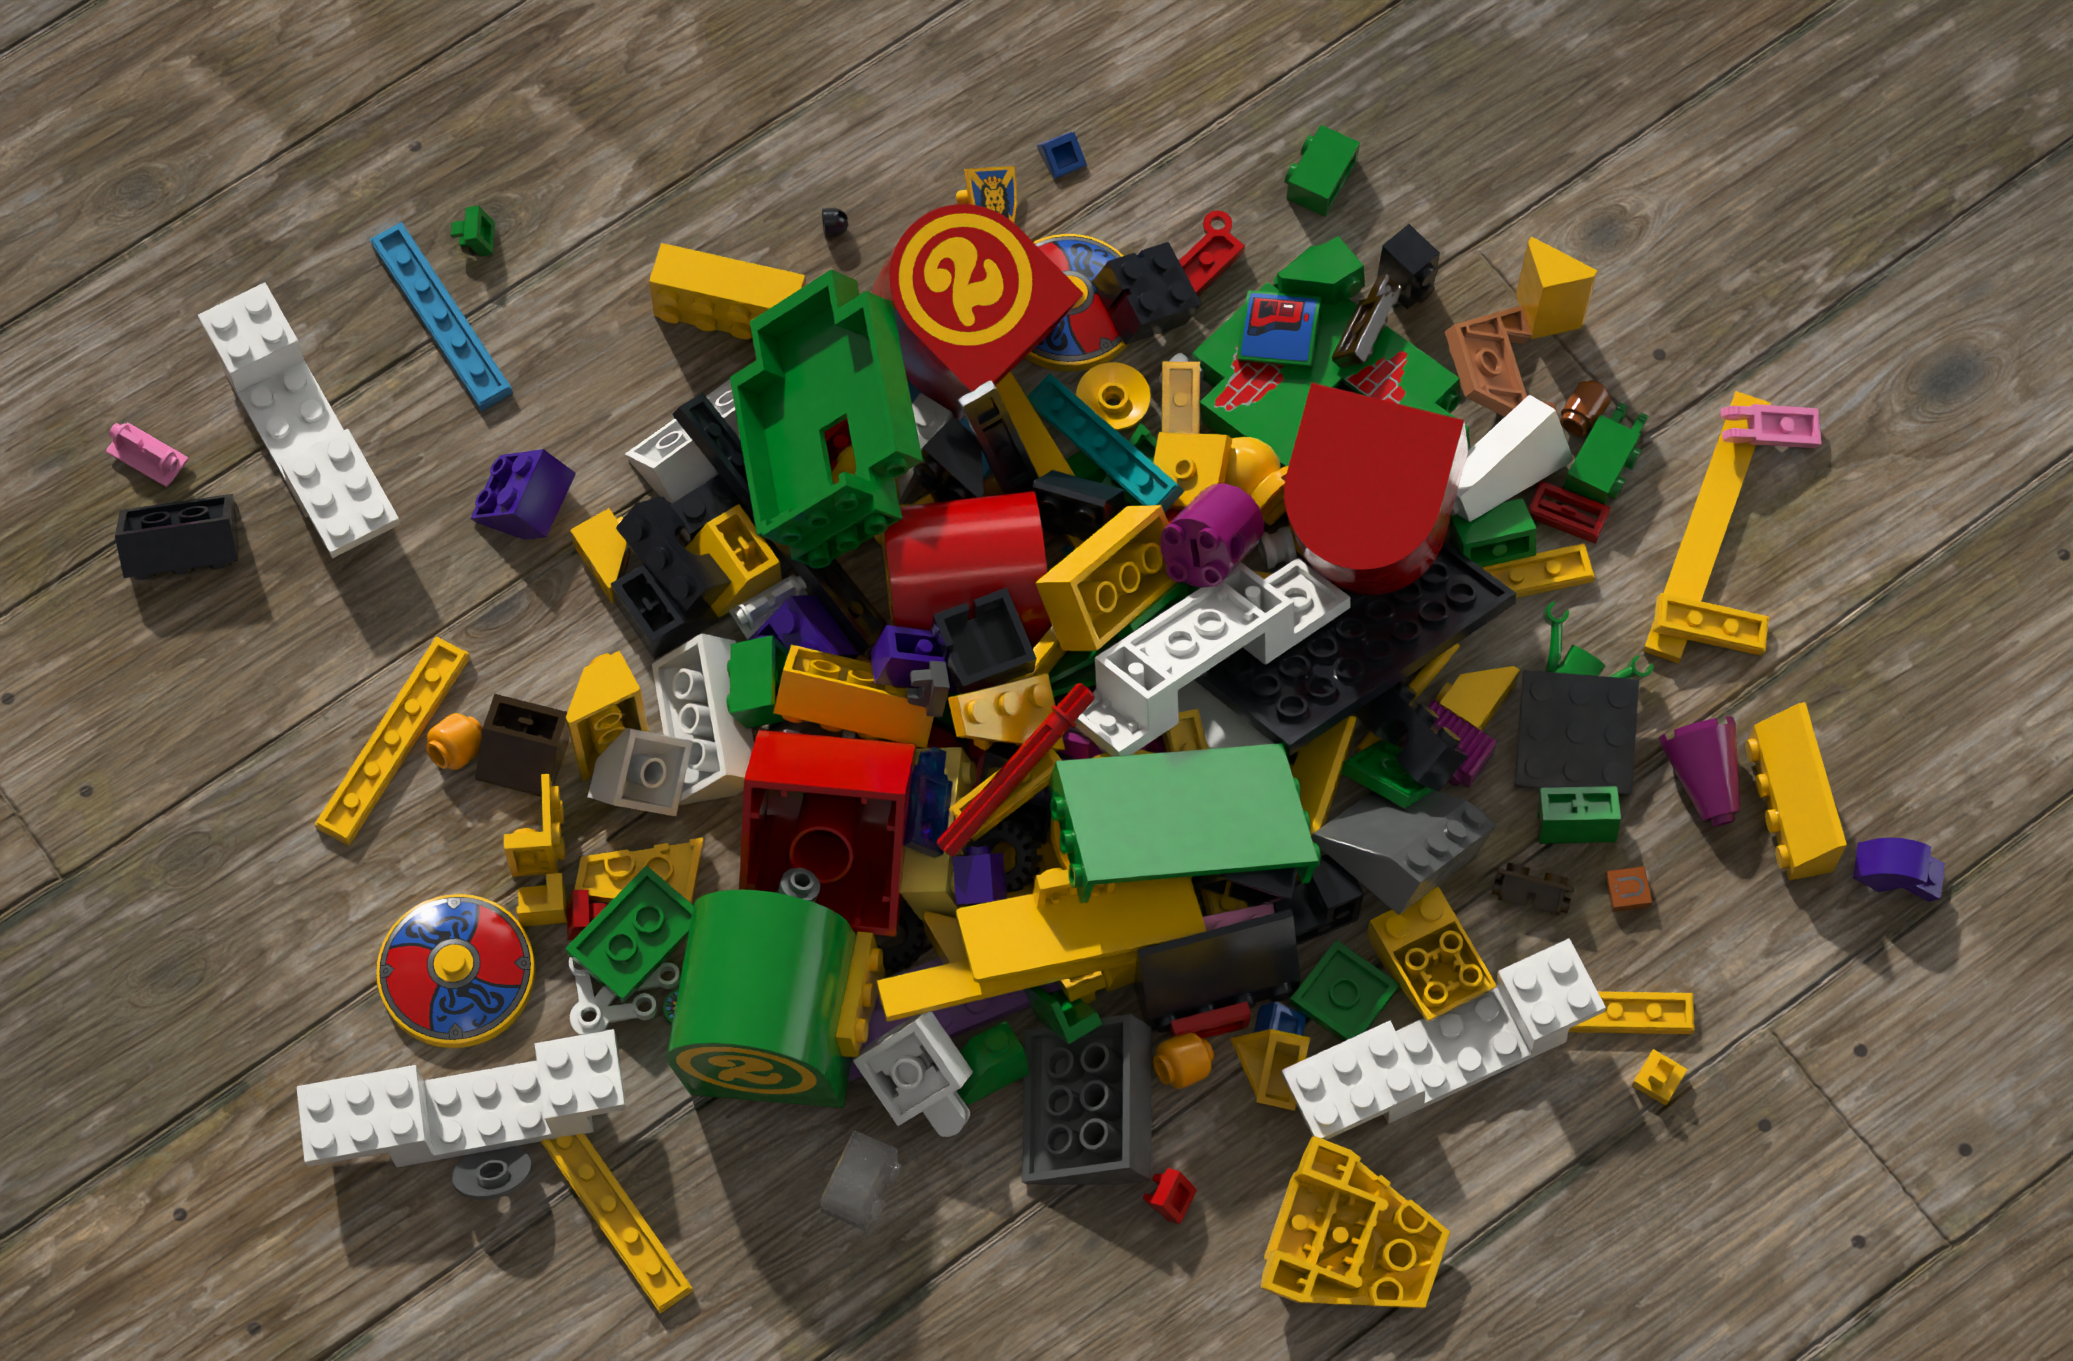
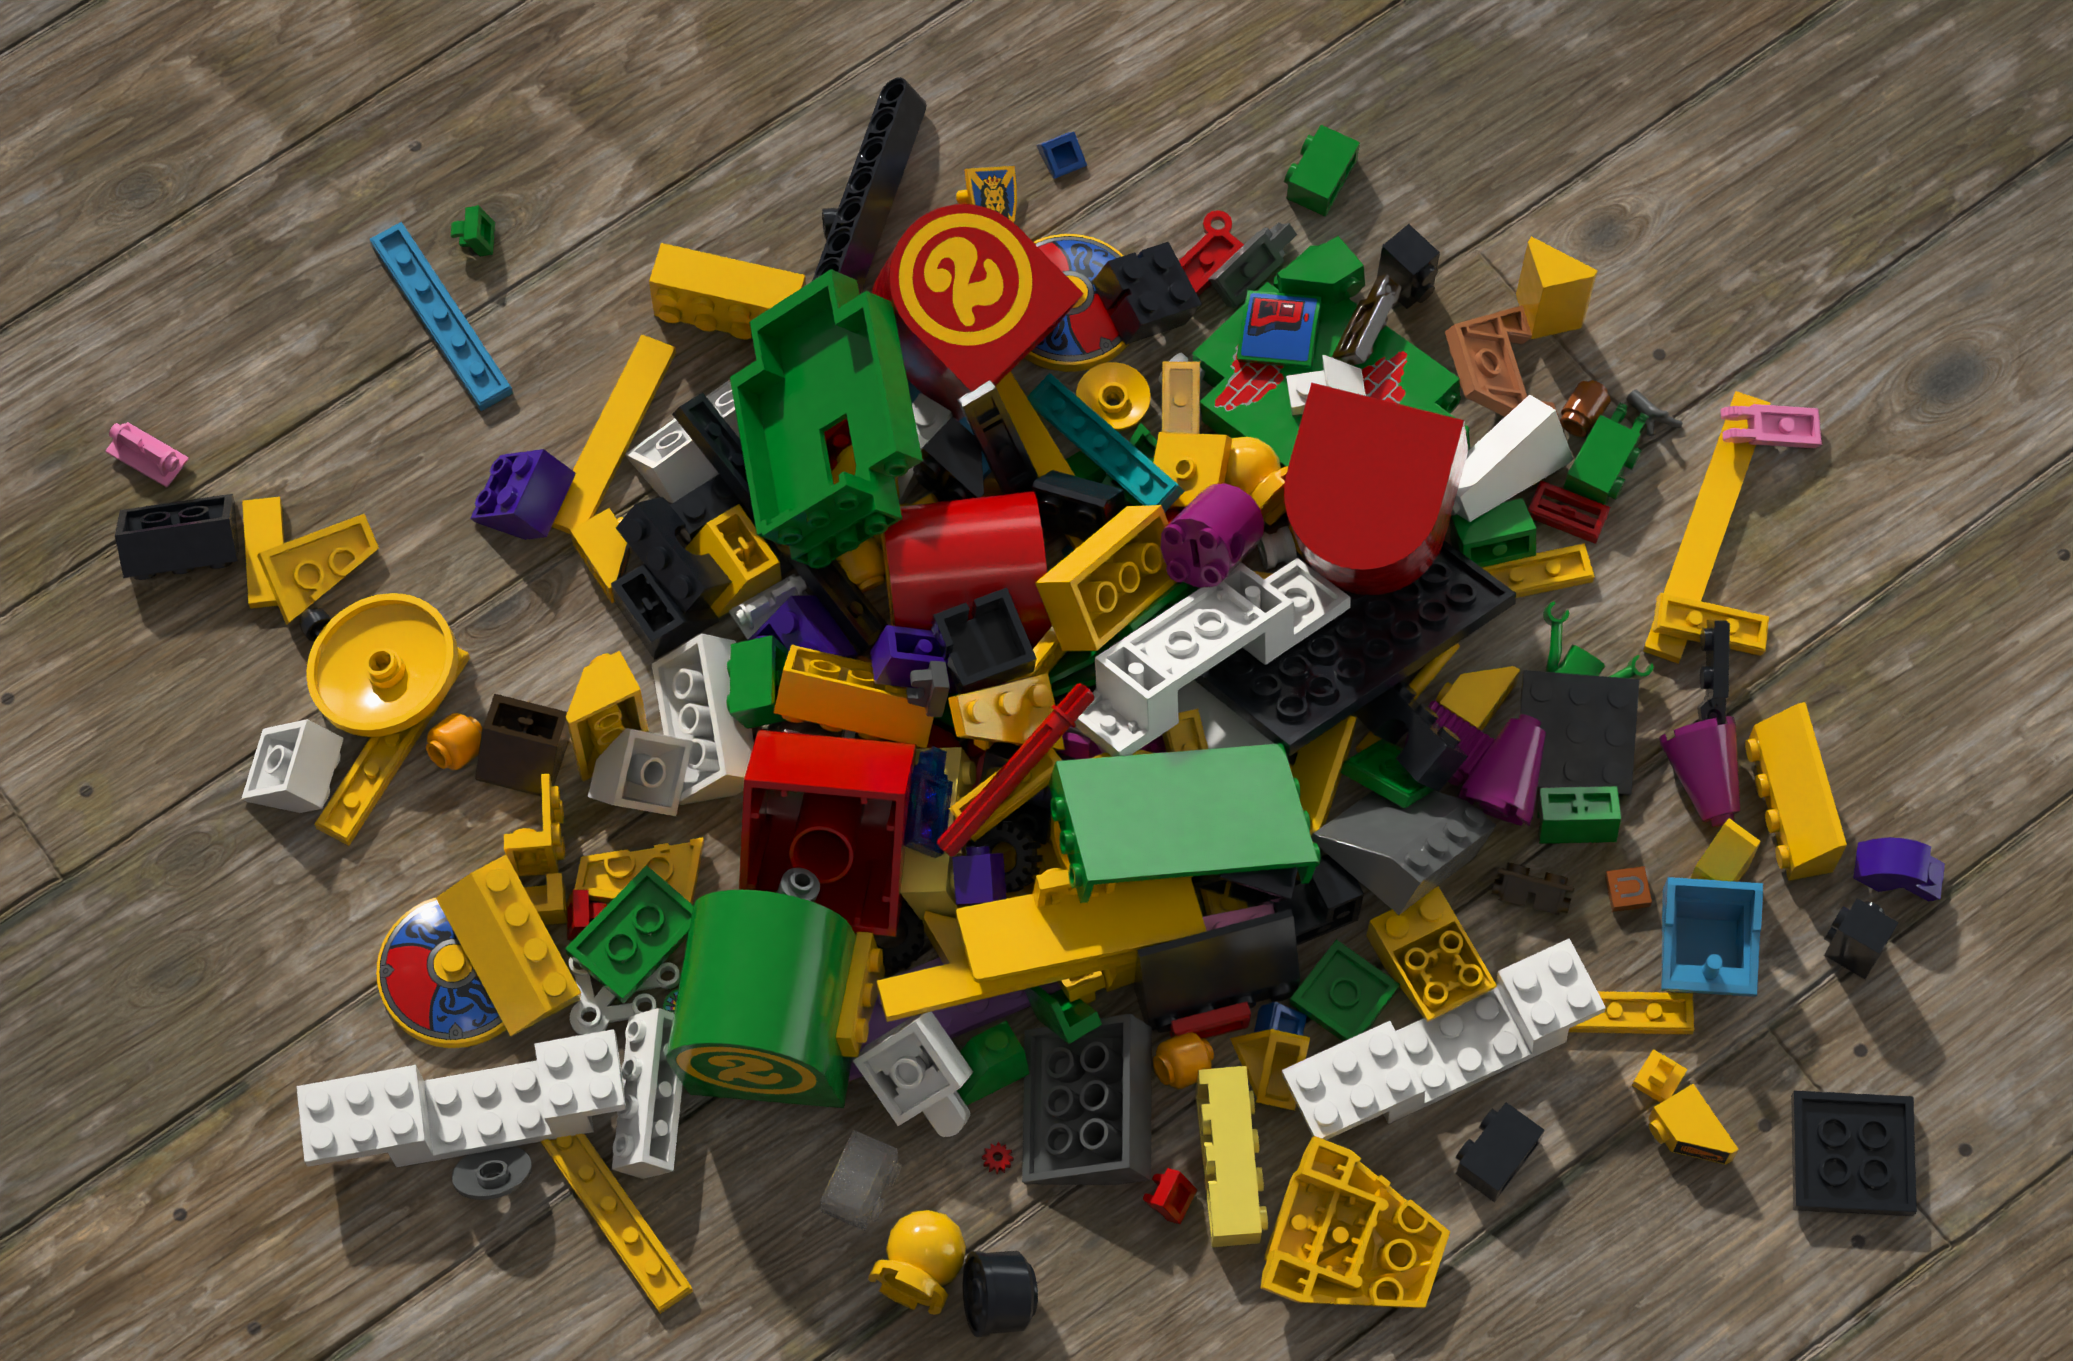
(261, 532): none -> yellow tile
(293, 767): none -> white slope
(297, 422): white bracket -> none
(312, 622): none -> black hinge
(315, 563): none -> yellow wing
(382, 665): none -> yellow dish
(508, 946): none -> yellow slope
(614, 431): none -> yellow tile
(652, 1094): none -> white brick
(864, 565): none -> yellow head
(873, 182): none -> black beam
(922, 1256): none -> yellow tile
(997, 1165): none -> red piece
(998, 1292): none -> black wheel
(1229, 1156): none -> light yellow wedge
(1252, 263): none -> dark grey hinge
(1335, 375): none -> white slope
(1499, 1151): none -> black brick
(1509, 772): none -> magenta cone
(1643, 405): none -> dark grey bar
(1691, 1128): none -> yellow slope
(1711, 936): none -> dark azure piece
(1715, 675): none -> black hinge
(1727, 855): none -> yellow slope
(1853, 1153): none -> black plate
(1859, 936): none -> black brick

